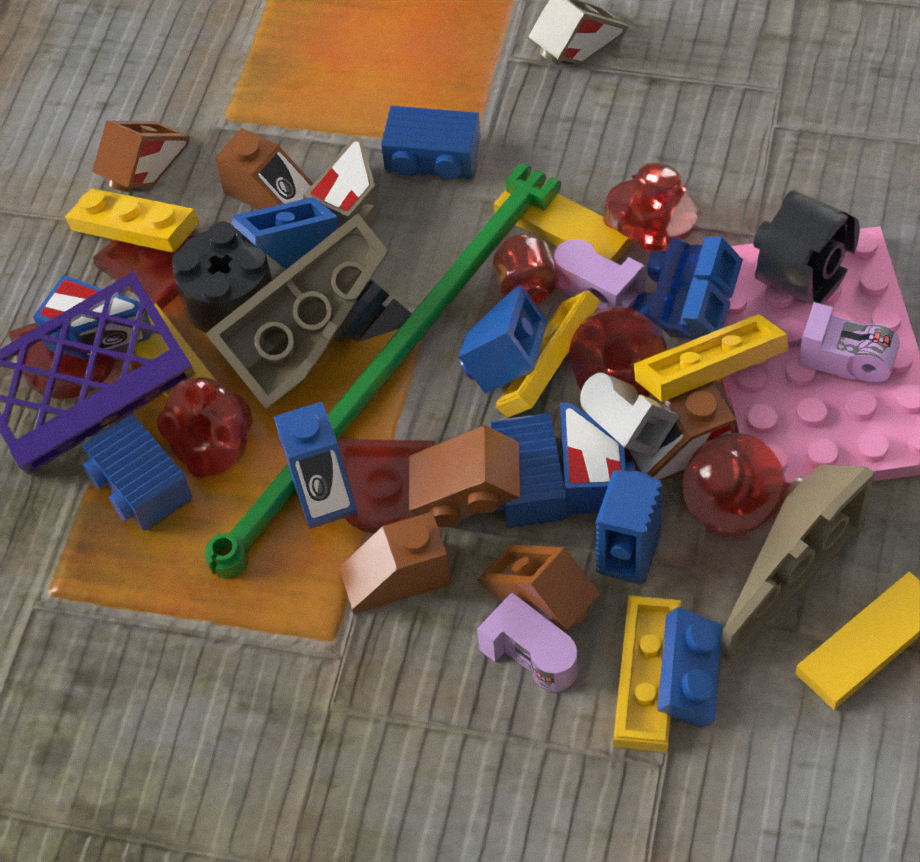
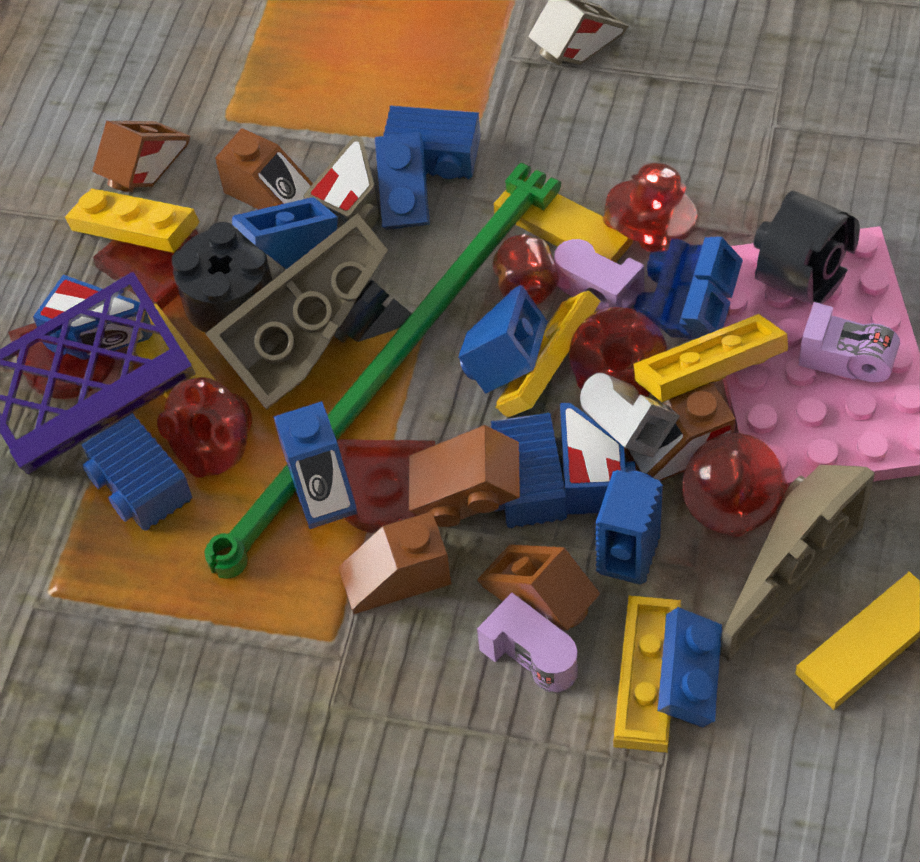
(402, 180): none -> blue plate

